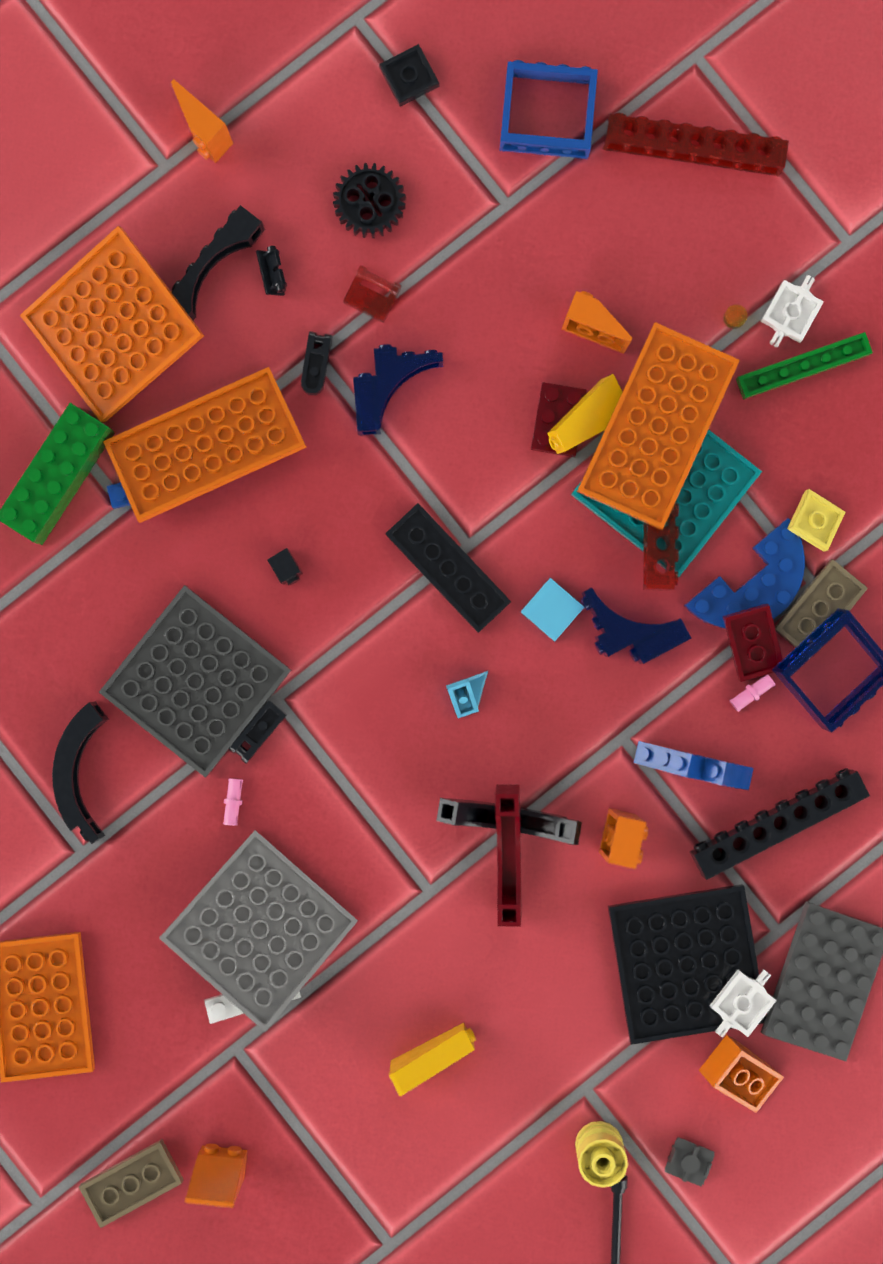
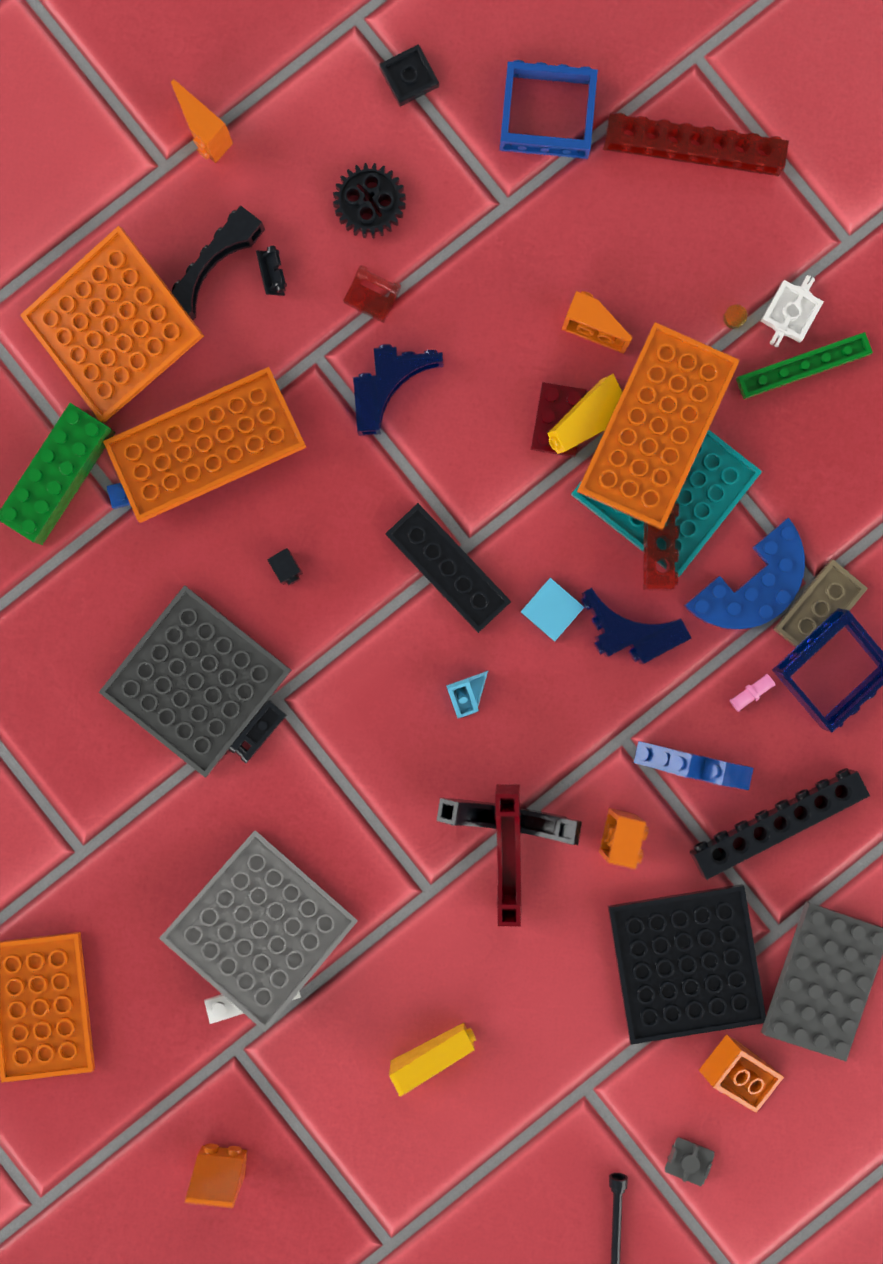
(66, 771): black arch -> none
(131, 1183): dark tan plate -> none
(233, 802): bright pink pin -> none
(315, 363): black plate -> none
(601, 1154): light yellow wheel -> none
(742, 1003): white plate -> none
(753, 641): dark red plate -> none
(816, 520): light yellow tile -> none

